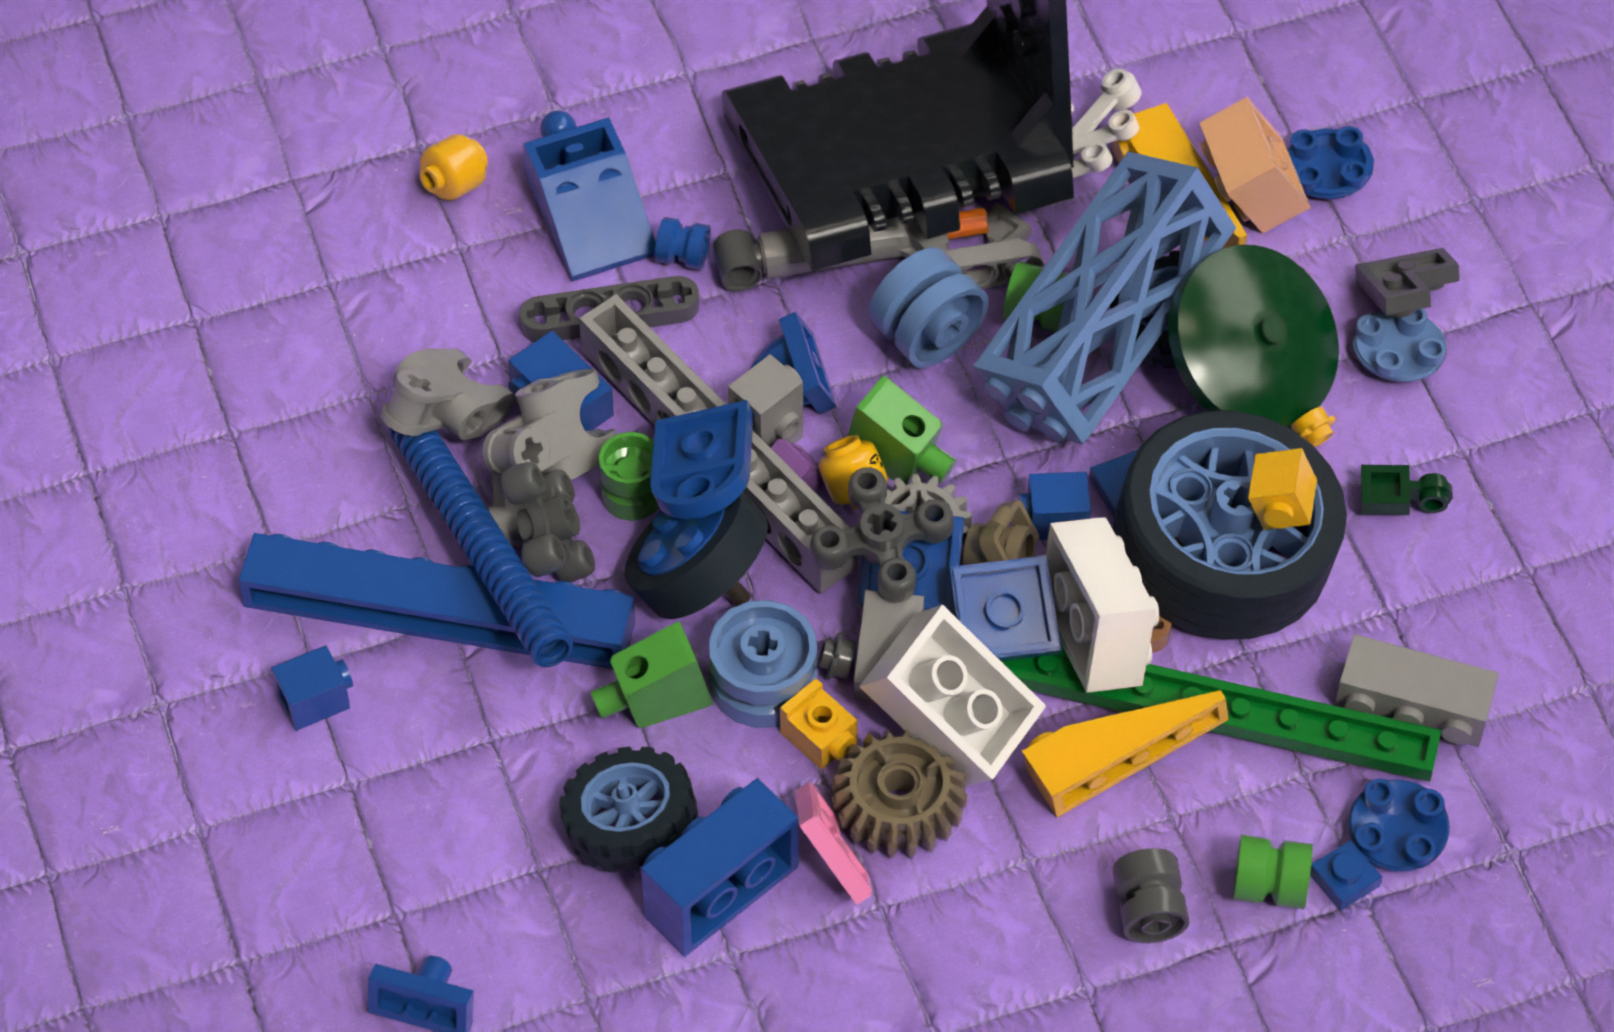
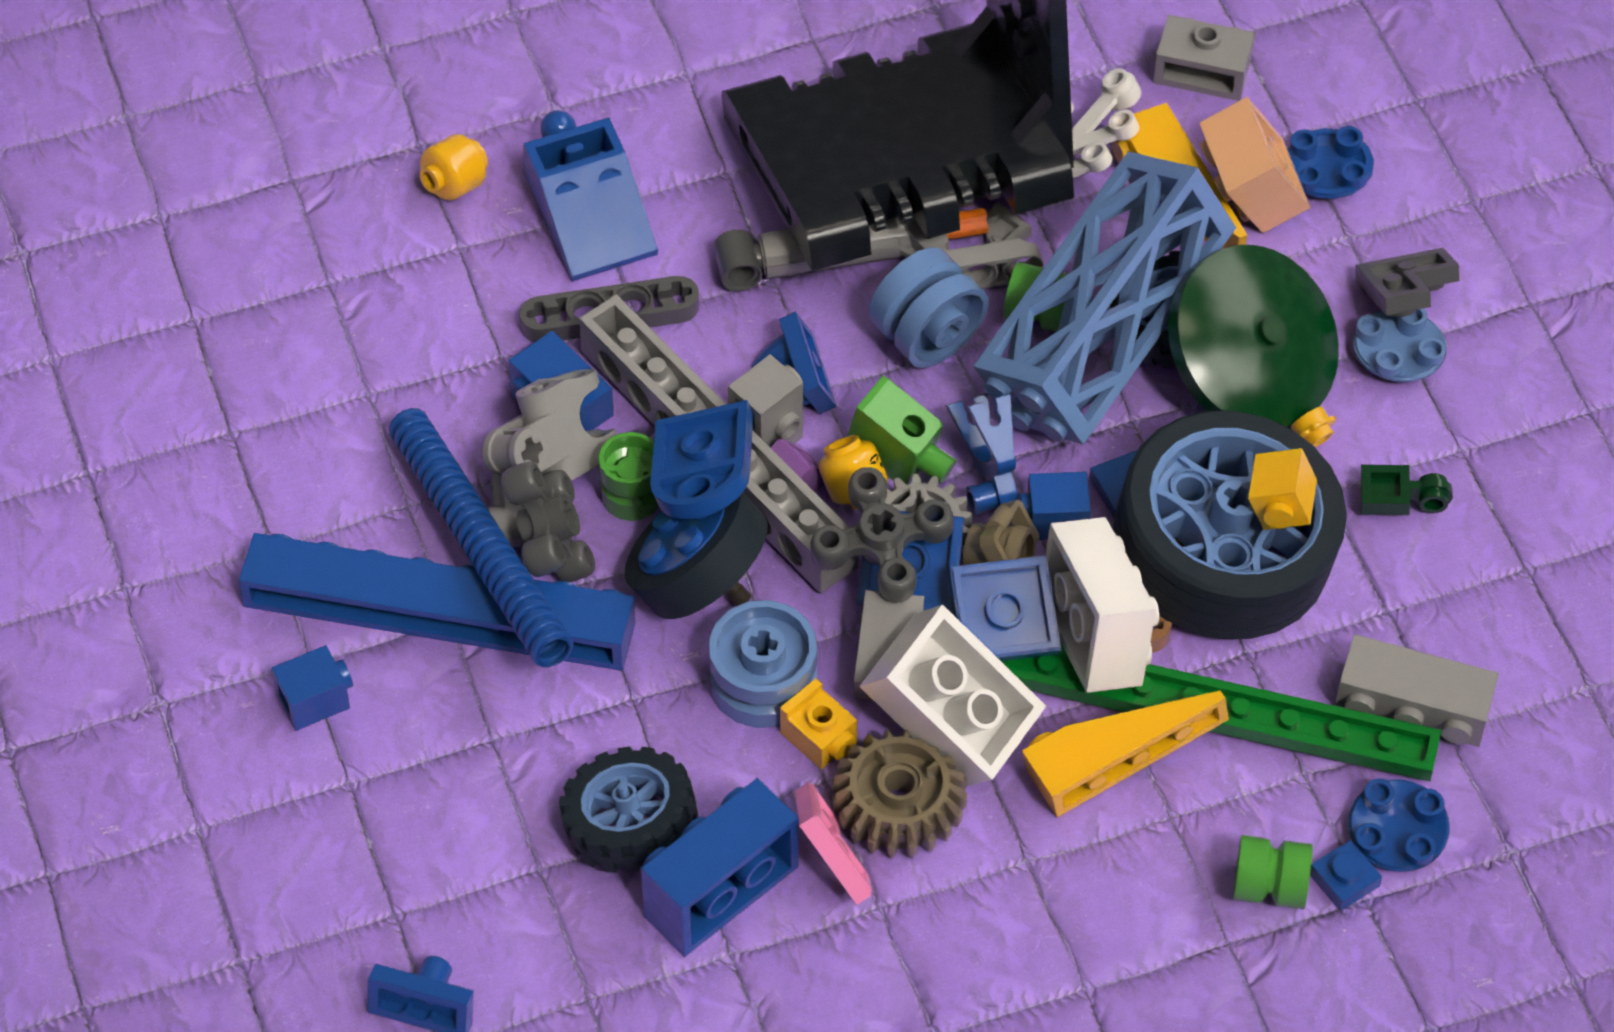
(437, 395): light grey piece -> none
(655, 680): bright green torso -> none
(687, 244): blue wheel -> none
(837, 656): dark grey plate -> none
(990, 449): none -> blue piece
(1150, 895): dark grey wheel -> none
(1204, 57): none -> light grey brick

